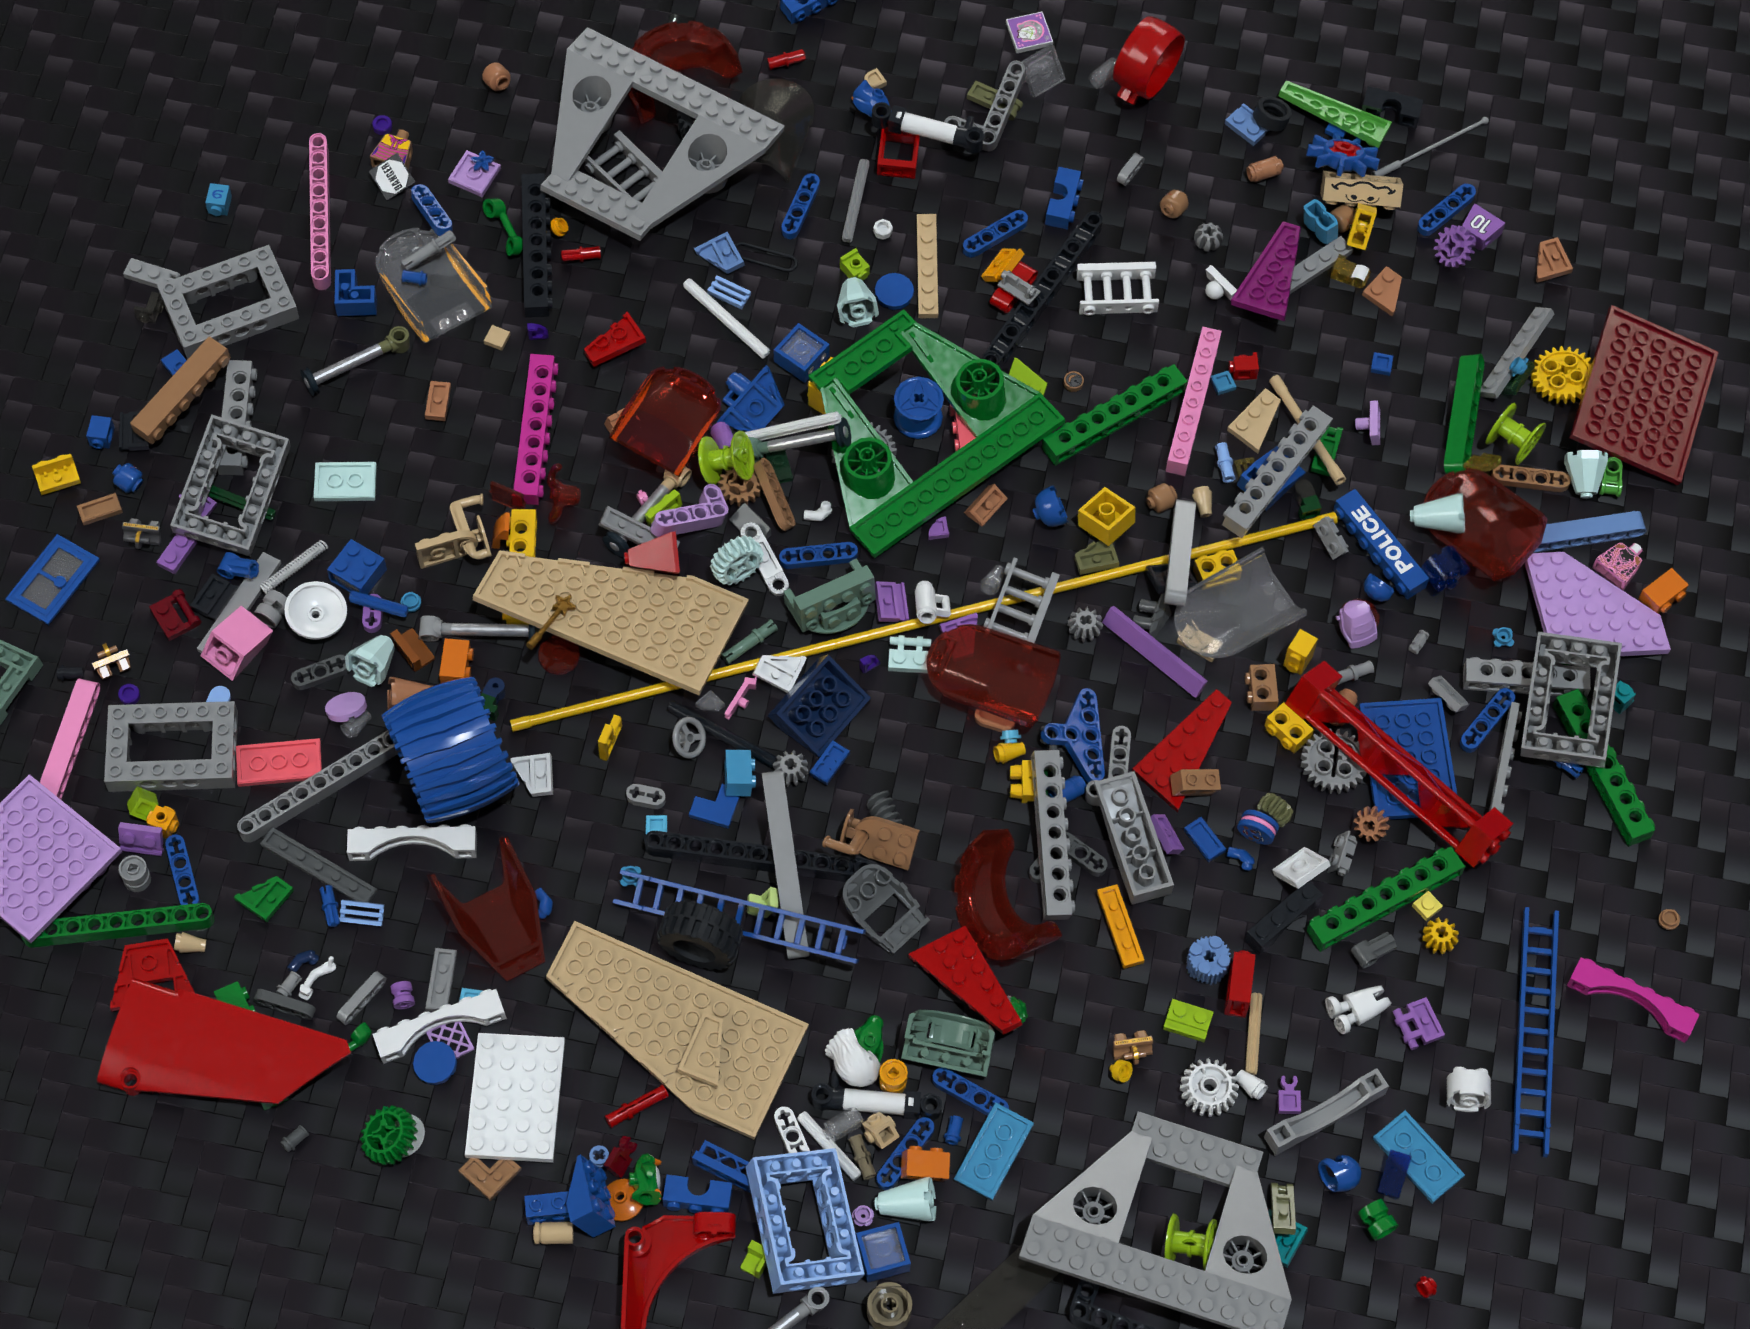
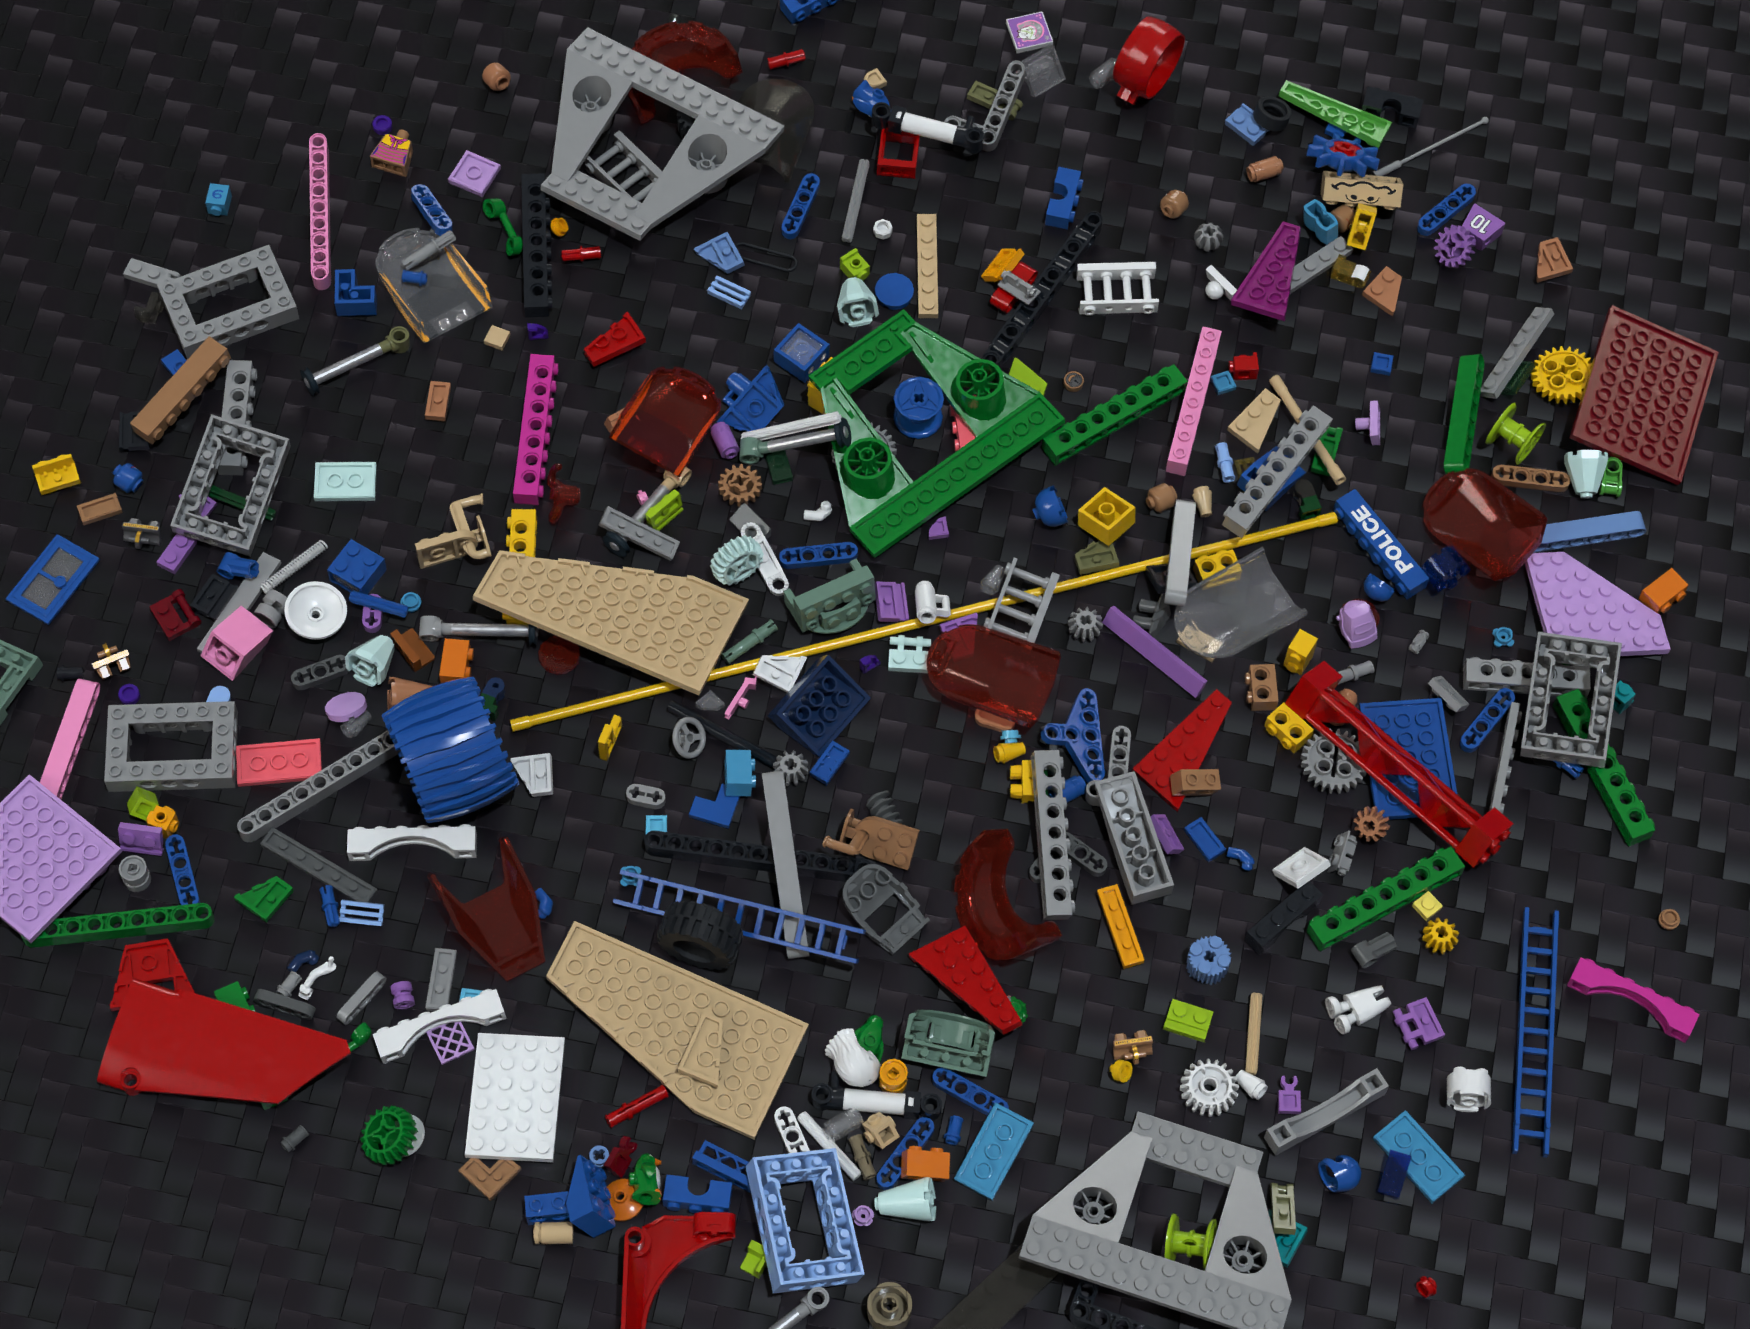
(100, 432): blue brick -> none
(189, 943): tan cone -> none
(392, 176): sticker -> none
(435, 1062): blue tile -> none
(482, 161): blue plant -> none
(501, 530): orange slope -> none
(507, 496): clear red piece -> none
(562, 605): pearl gold piece -> none
(656, 555): slope -> none
(693, 517): lavender beam -> none
(713, 459): lime piece -> none
(726, 318): white axle -> none
(768, 898): yellowish green bracket -> none
(774, 494): medium nougat beam -> none
(883, 1252): piece -> none
(986, 504): nougat slope -> none
(993, 231): blue beam -> none
(1130, 169): light grey beam -> none
(1240, 984): red window -> none
(1258, 827): blue head -> none
(1276, 808): olive gear -> none
(1327, 532): light grey hinge -> none
(1378, 1220): green wheel -> none
(1441, 514): light aqua cone -> none
(1484, 463): clear yellow slope -> none
(1518, 366): dark azure plate -> none
(1619, 564): torso -> none

